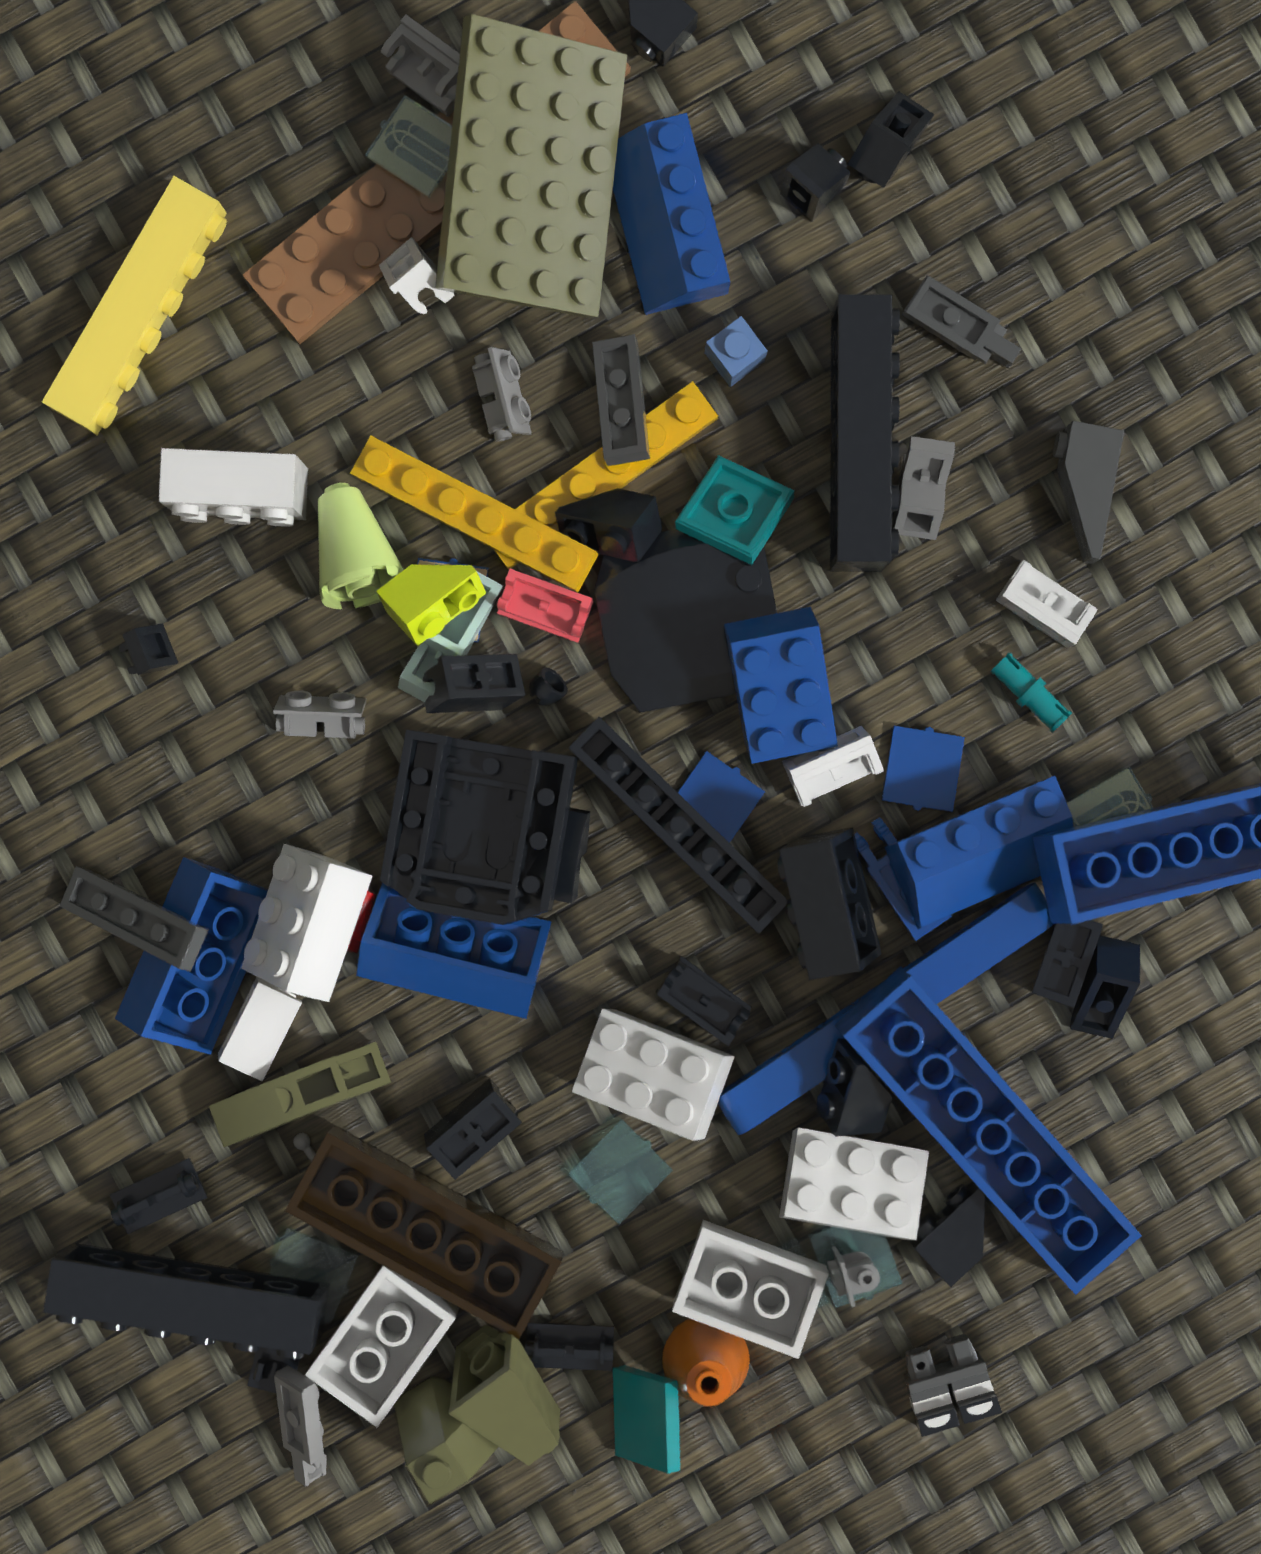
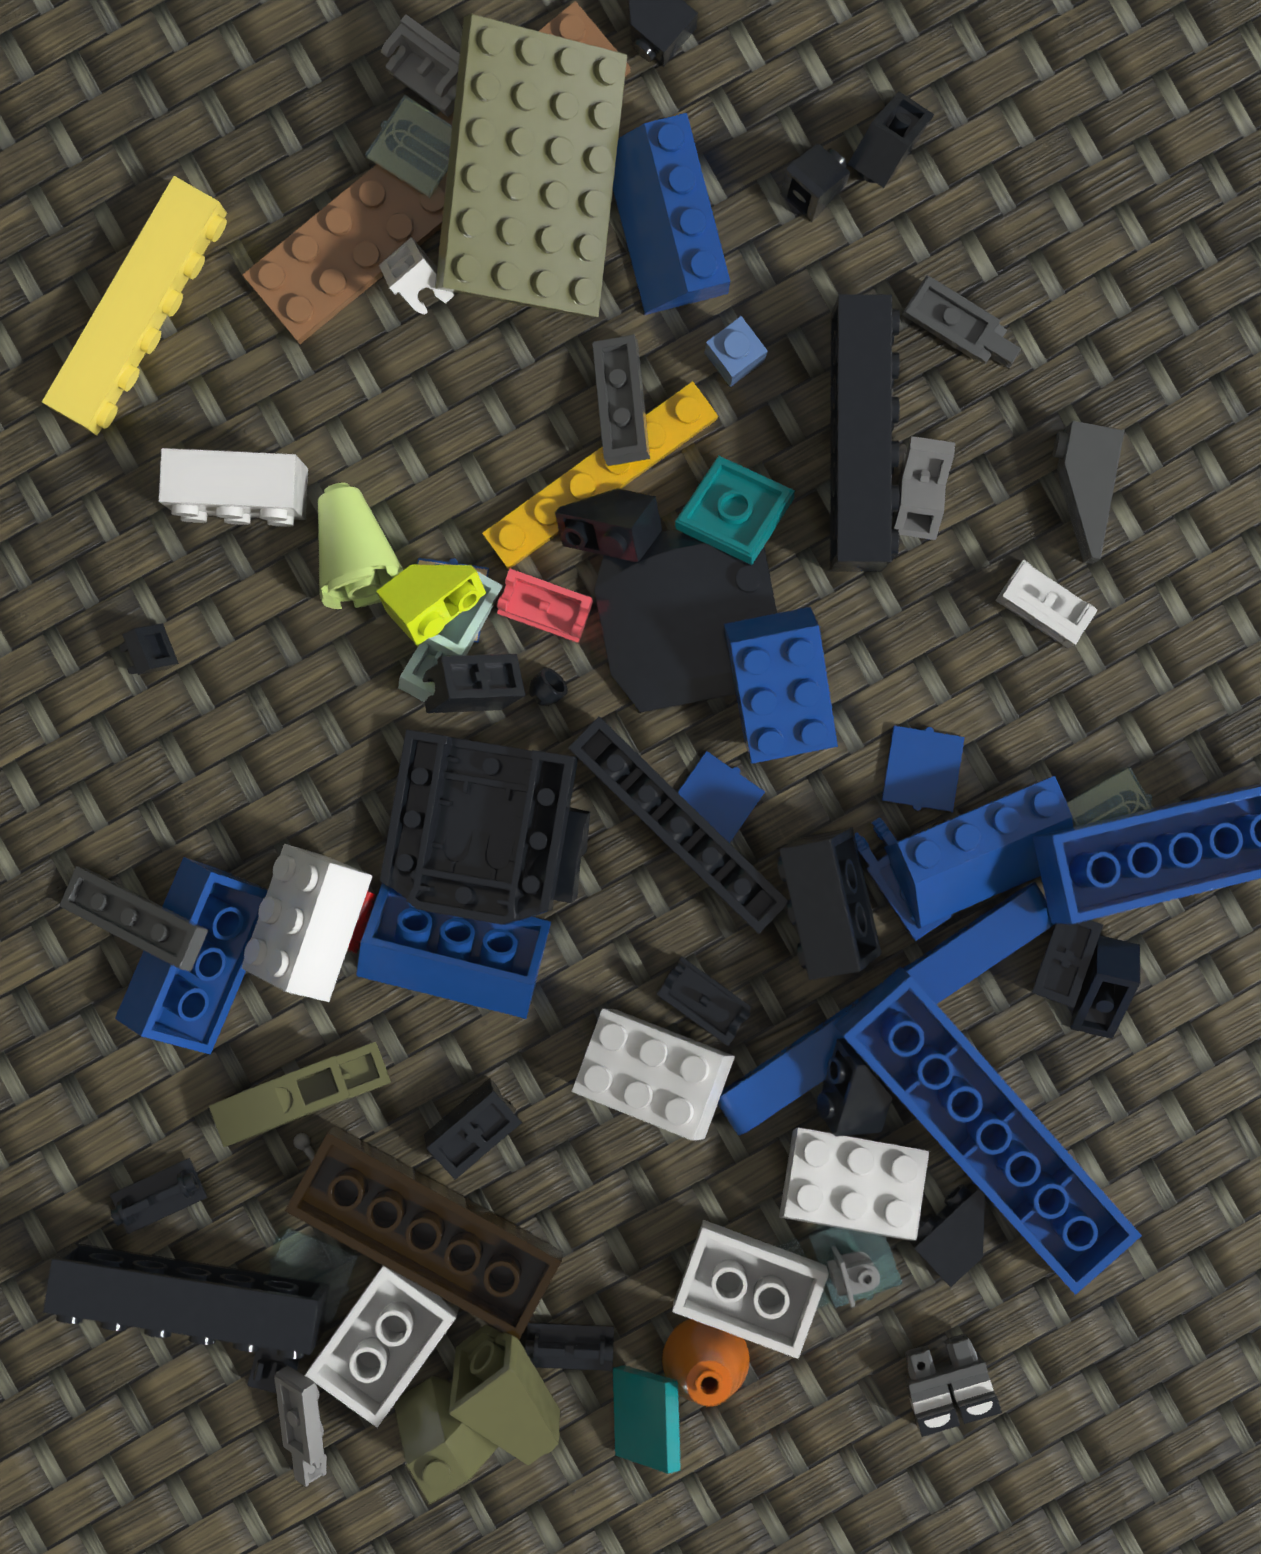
(259, 1029): white hinge -> none
(301, 711): light grey hinge -> none
(474, 514): yellow plate -> none
(499, 375): light grey hinge -> none
(620, 1171): clear light blue piece -> none
(831, 768): white hinge -> none
(1031, 692): teal pin -> none

